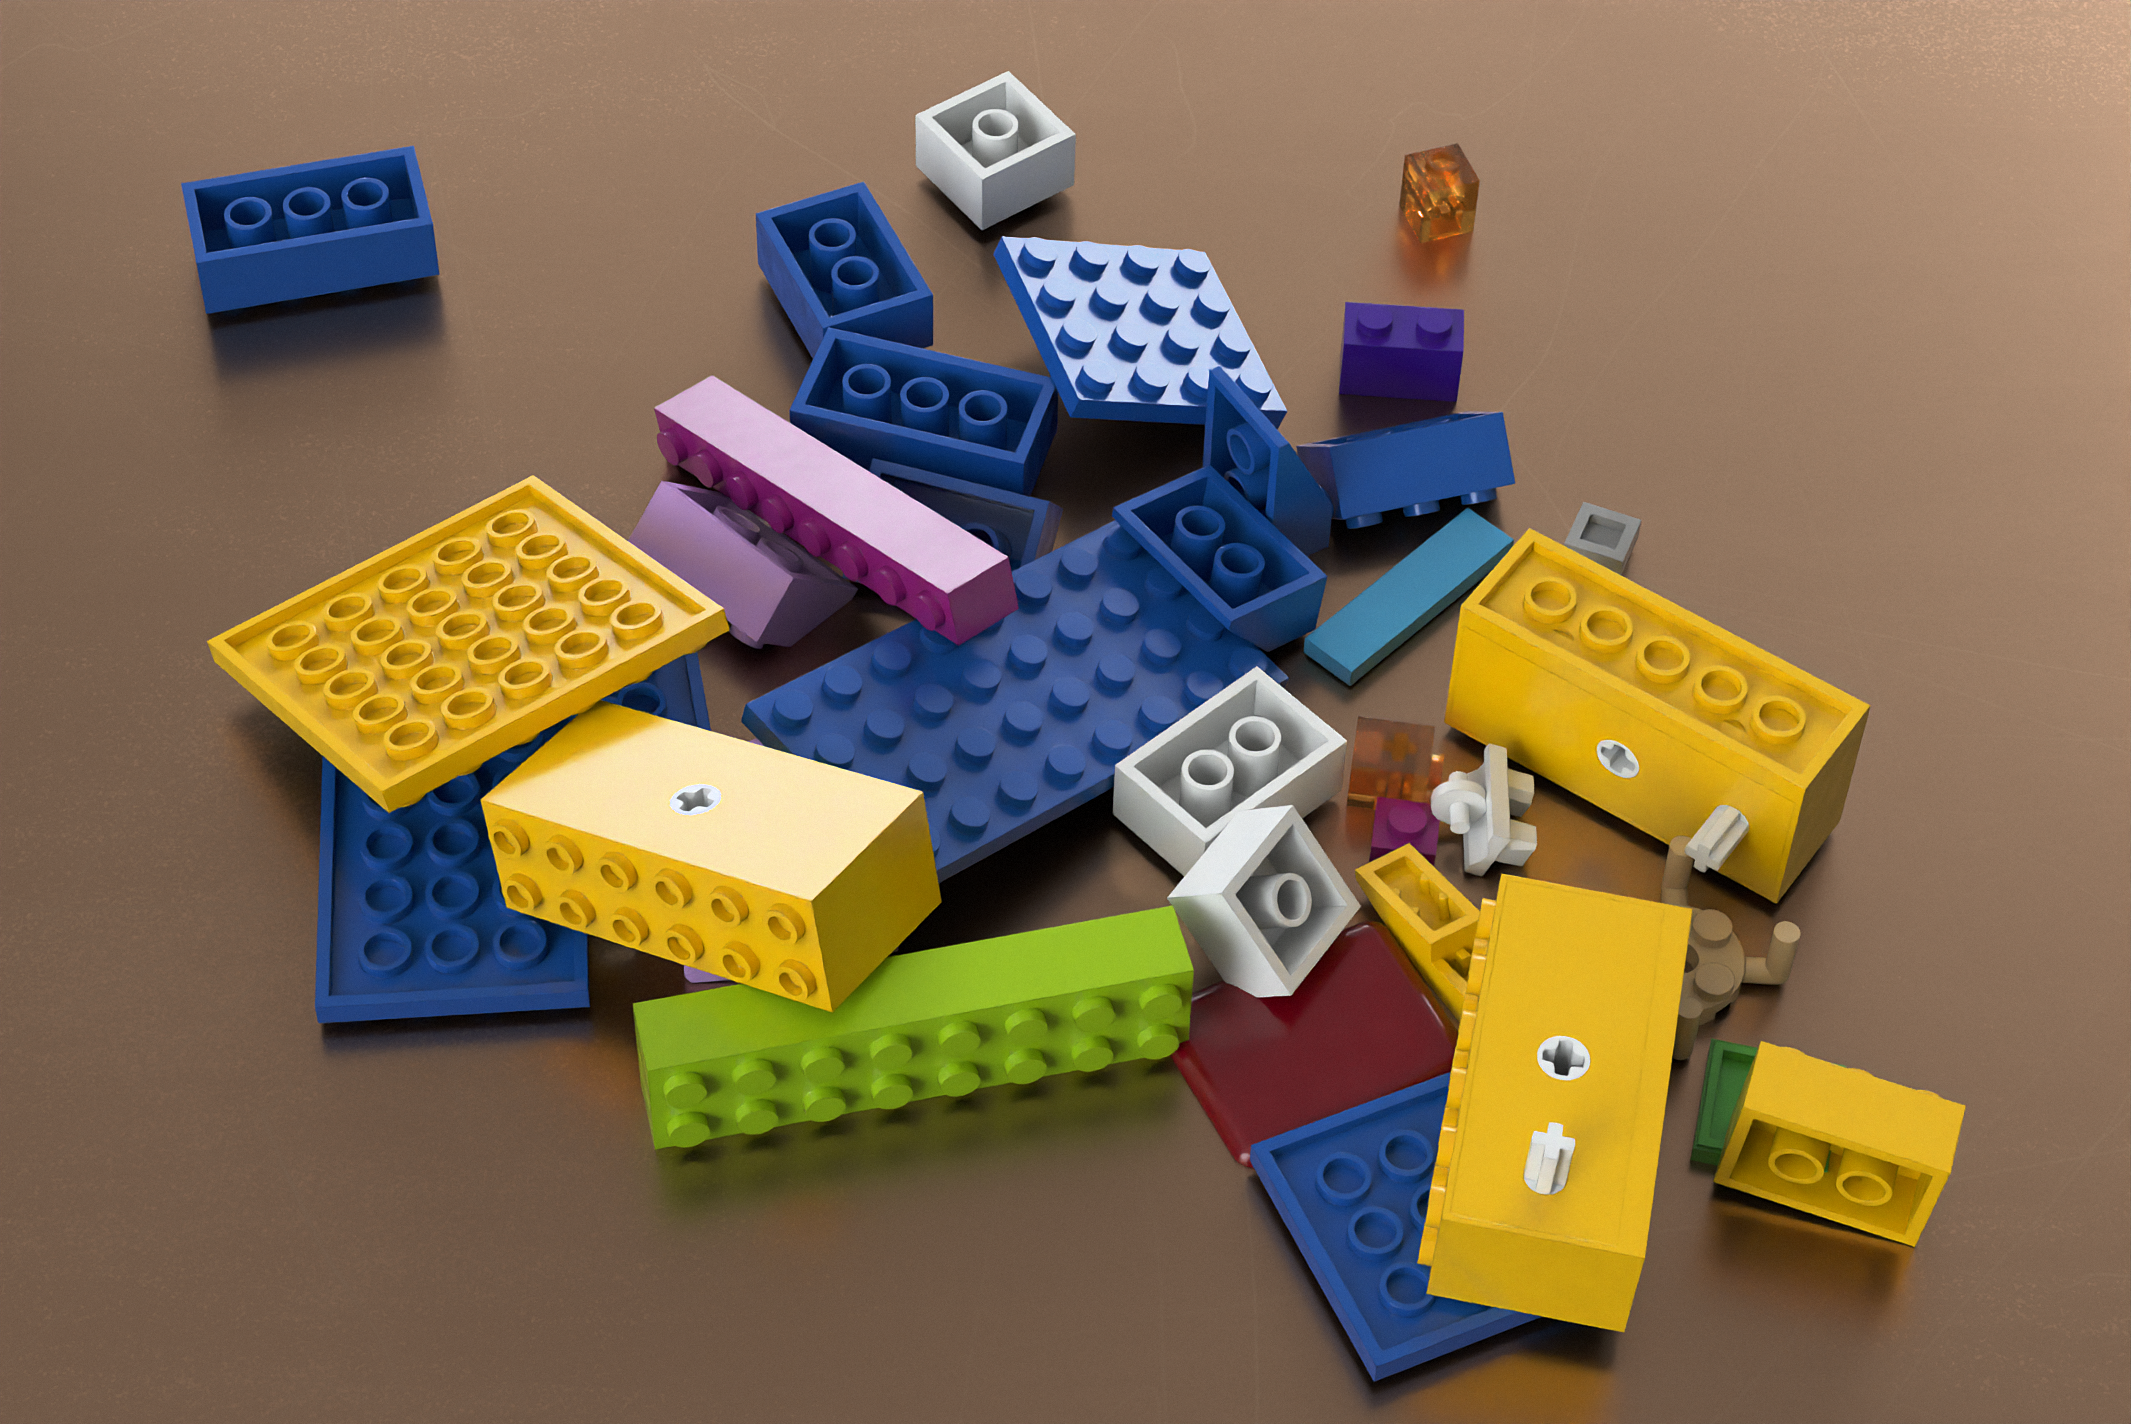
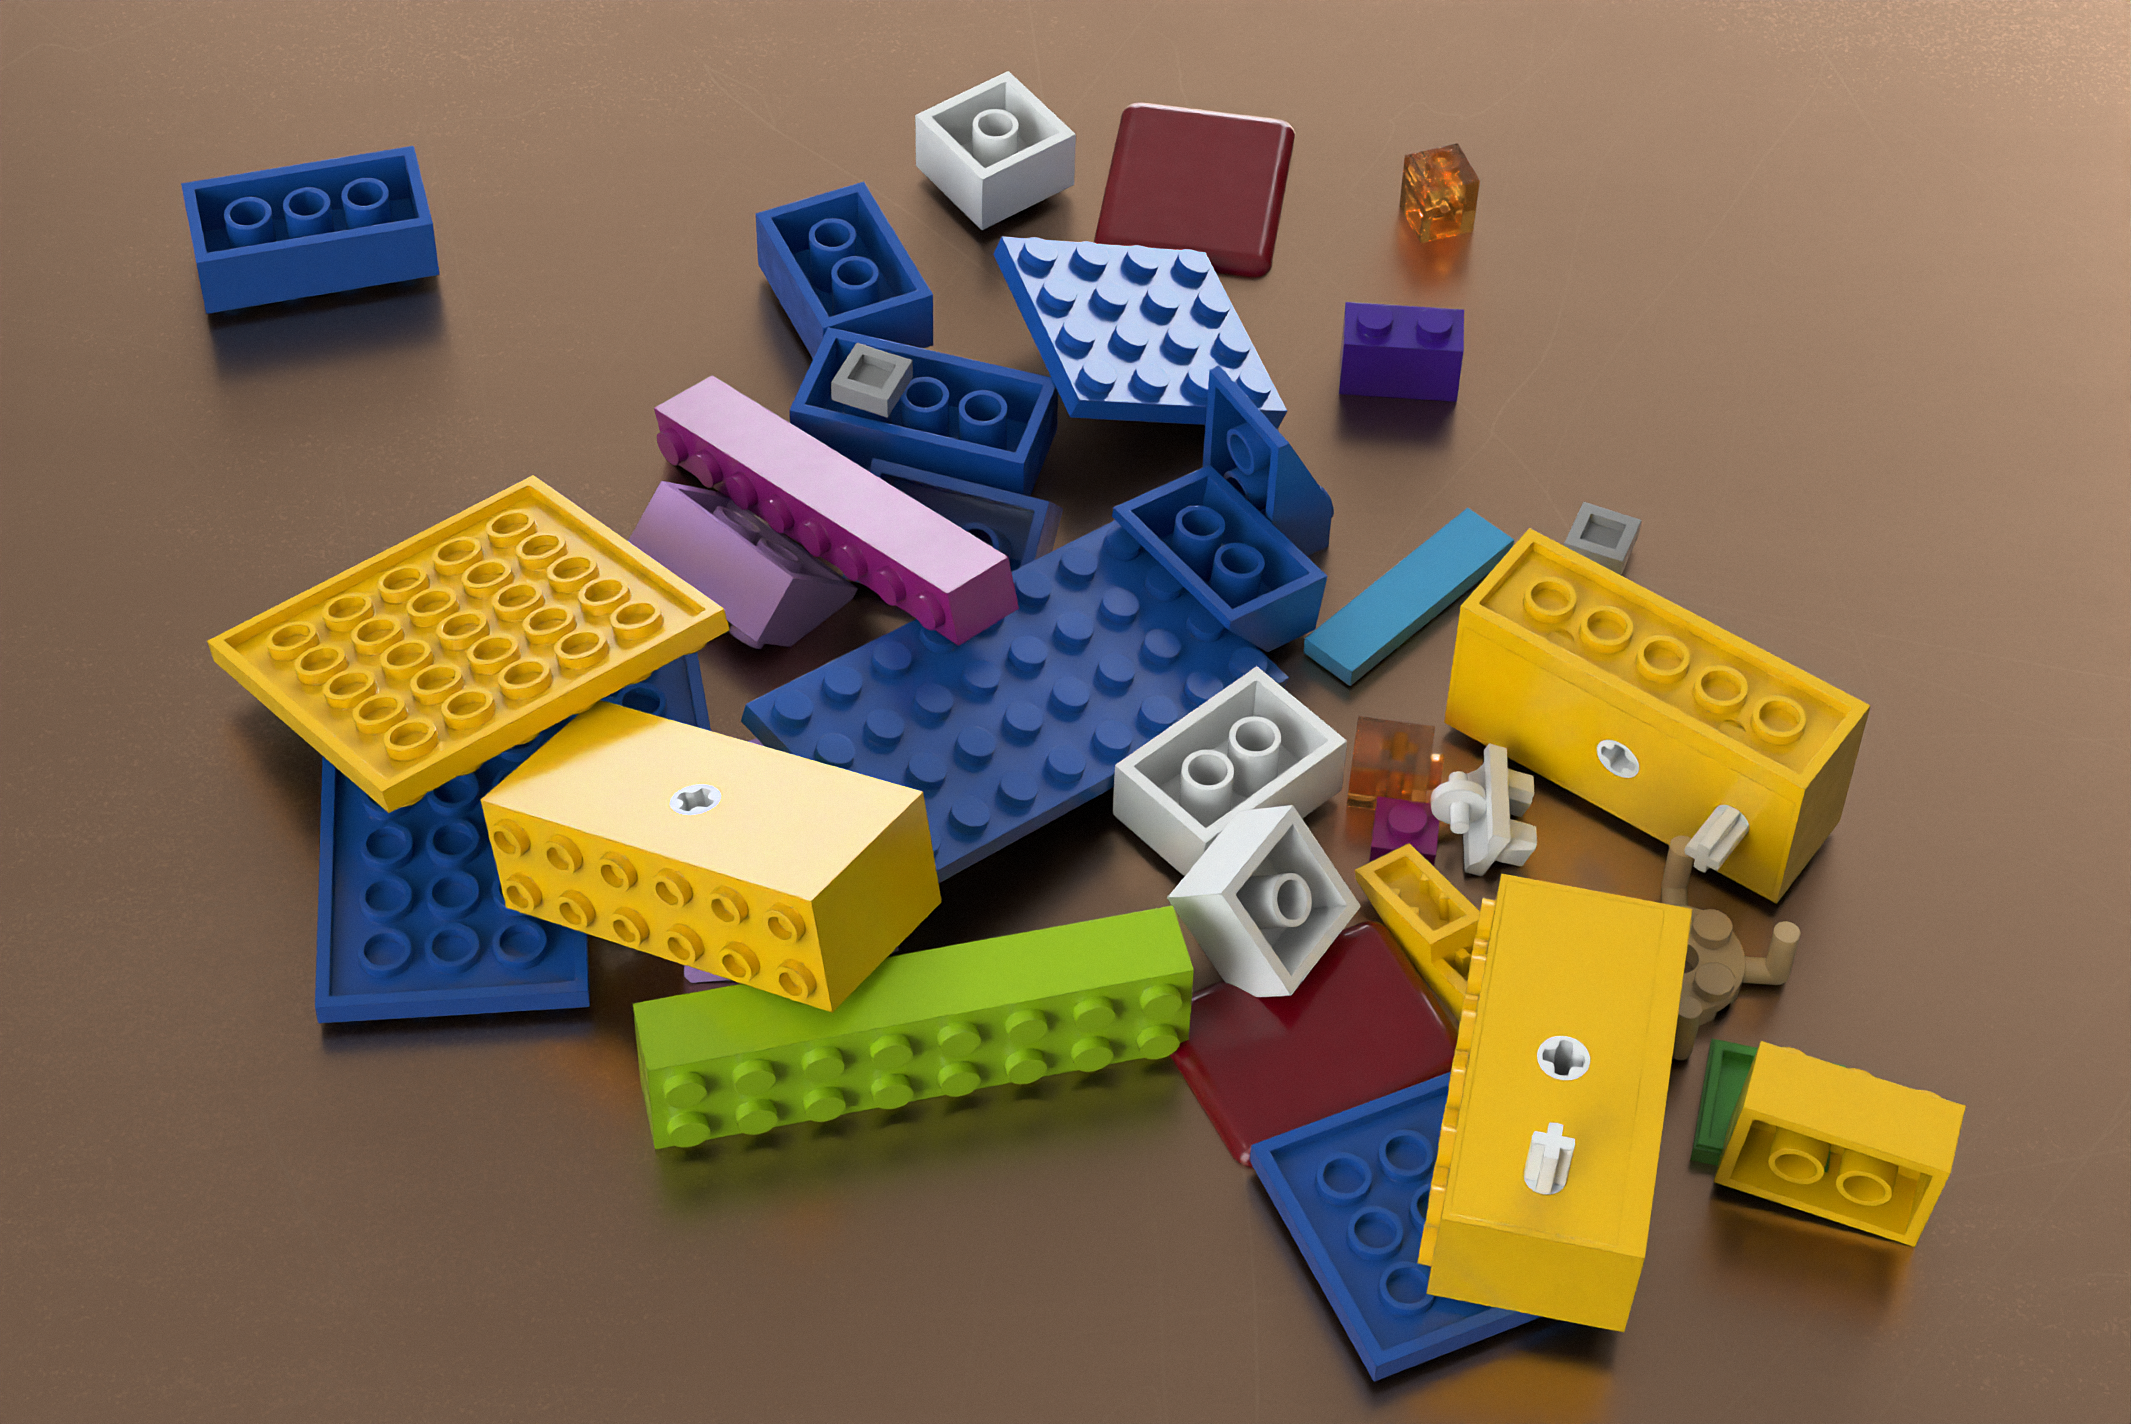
(872, 380): none -> light grey plate
(1198, 185): none -> dark red piece
(1412, 466): blue slope -> none

